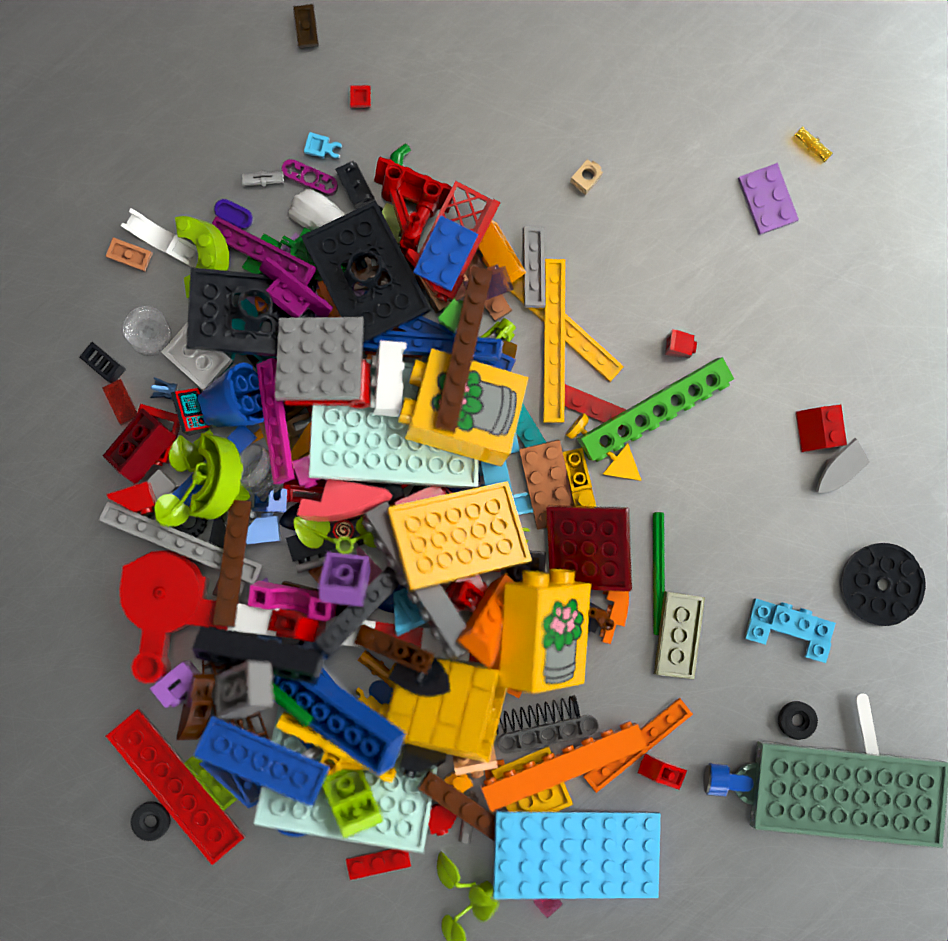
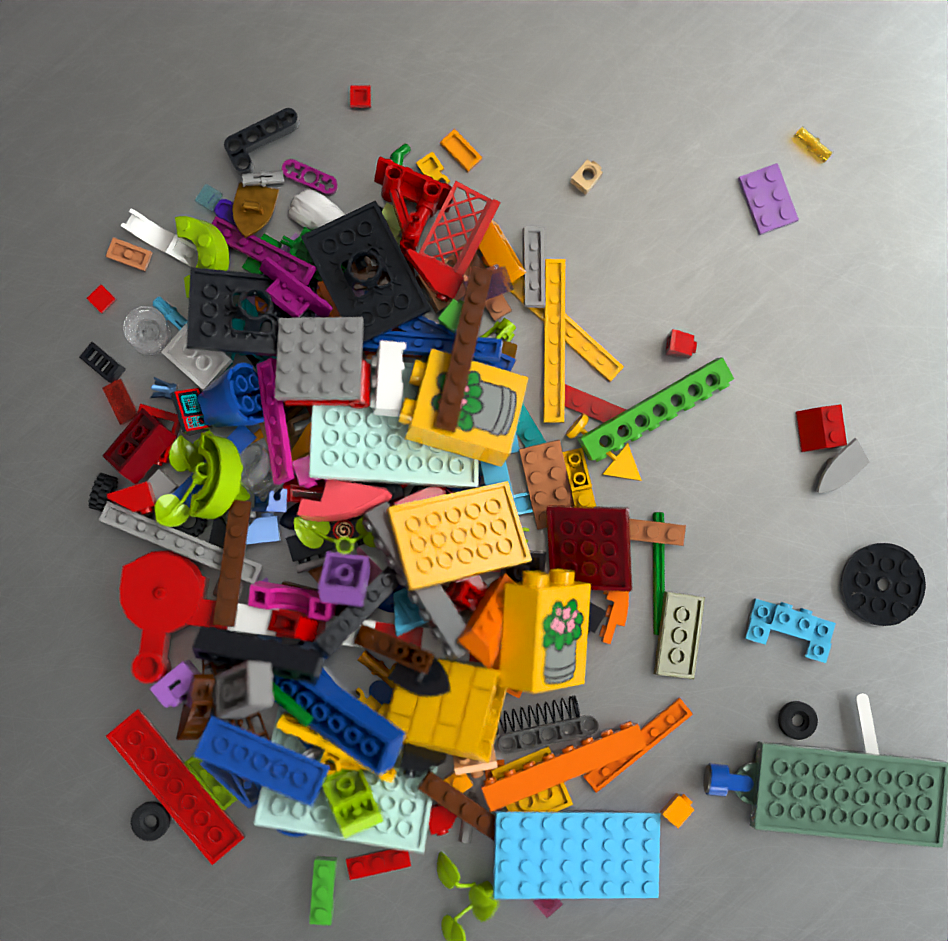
(101, 298): none -> red tile
(103, 485): none -> black tyre
(169, 312): none -> medium azure axle
(209, 197): none -> clear light blue tile
(253, 207): none -> pearl gold shield
(264, 137): none -> black beam
(306, 26): dark brown plate -> none
(319, 145): medium azure plate -> none
(323, 890): none -> bright green arch
(354, 184): black hinge -> none
(432, 167): none -> yellow plate
(445, 253): blue plate -> none
(461, 150): none -> light orange tile
(602, 618): reddish brown arm -> none
(657, 532): none -> nougat plate
(662, 771): red slope -> none
(677, 809): none -> light orange brick

